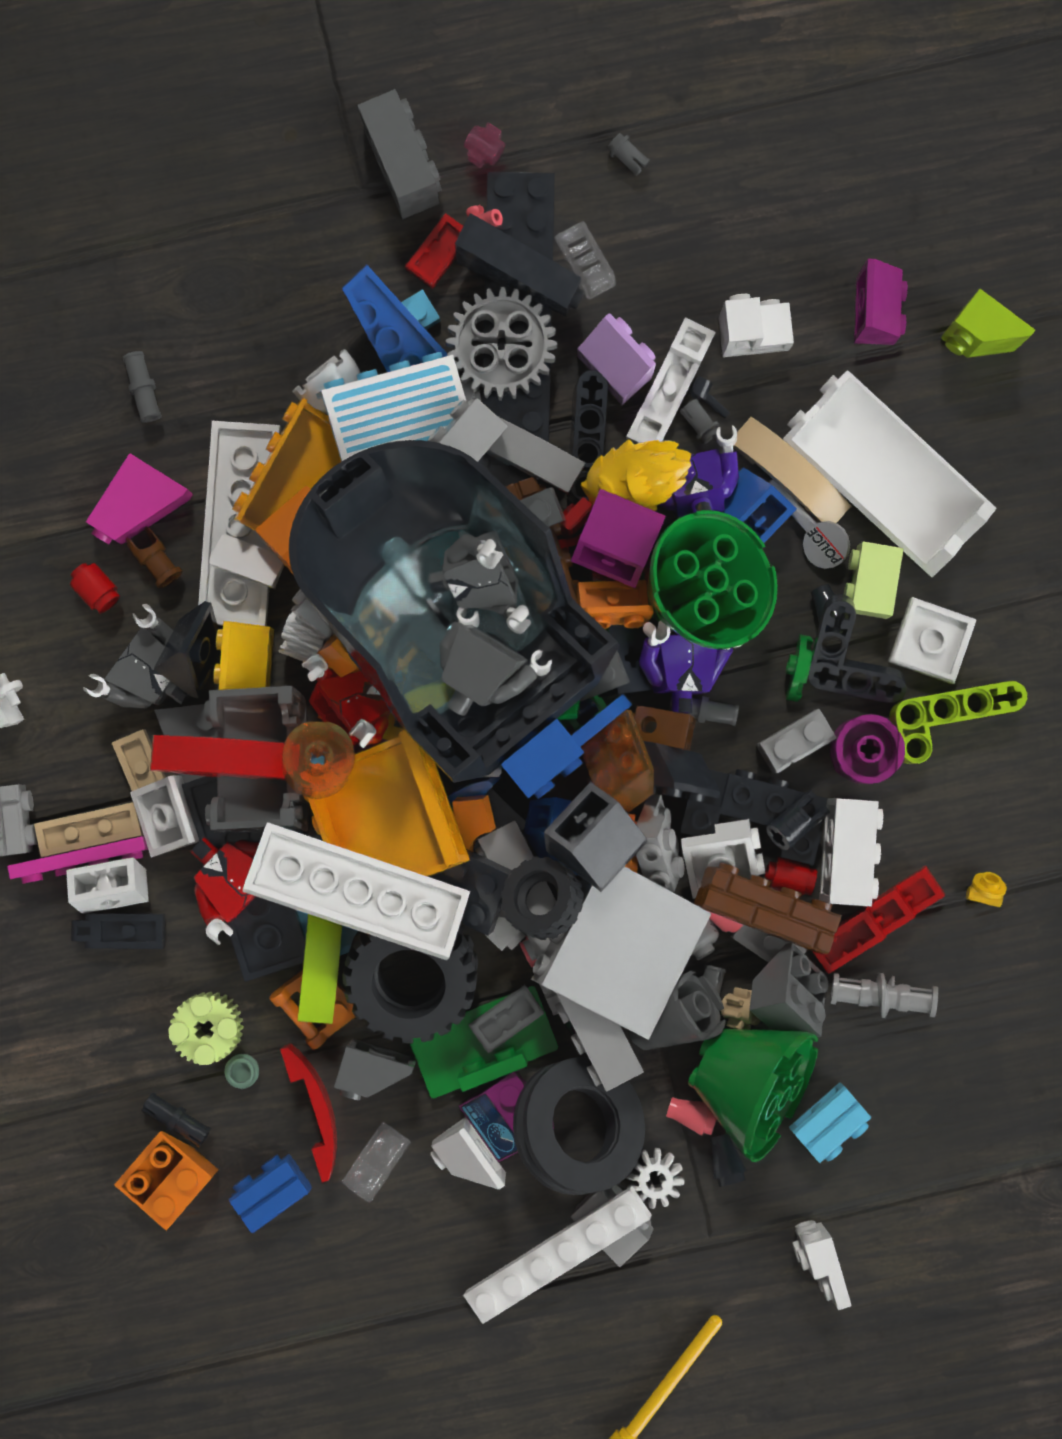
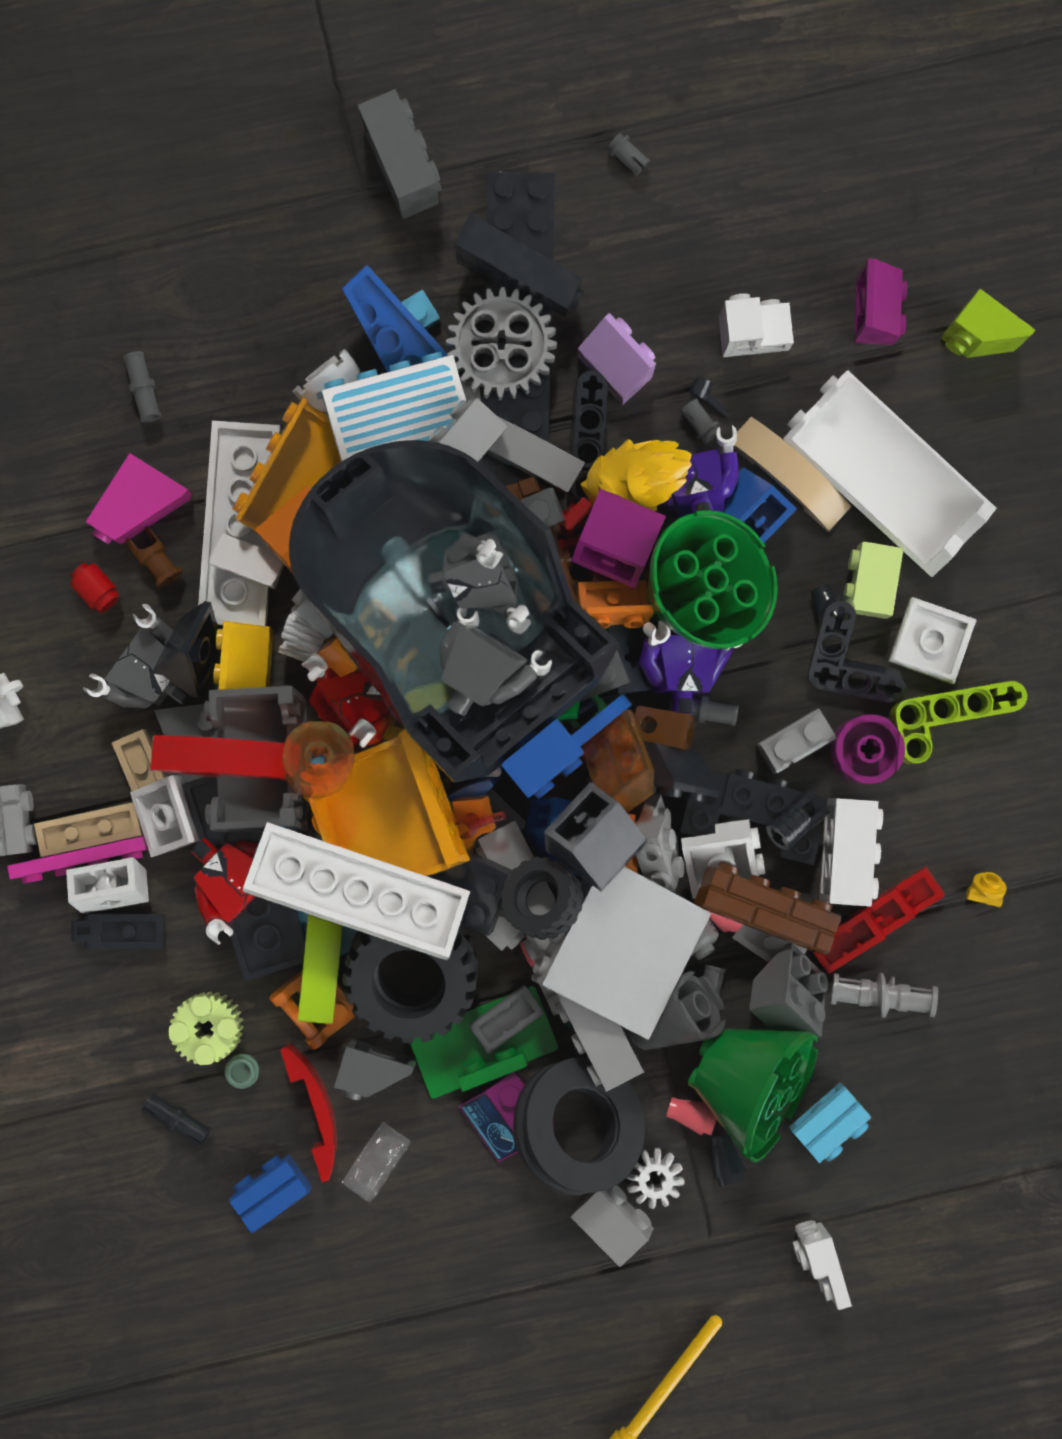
(166, 1178): orange slope -> none
(436, 252): red plate -> none
(467, 1156): white slope -> none
(475, 823): none -> clear red hand
(484, 145): clear pink gear -> none
(492, 217): coral arm -> none
(557, 1254): white plate -> none
(595, 279): clear slope -> none
(671, 382): white slope -> none
(737, 1009): tan gear -> none
(791, 875): red brick -> none
(798, 667): green plate -> none
(824, 542): light grey piece -> none

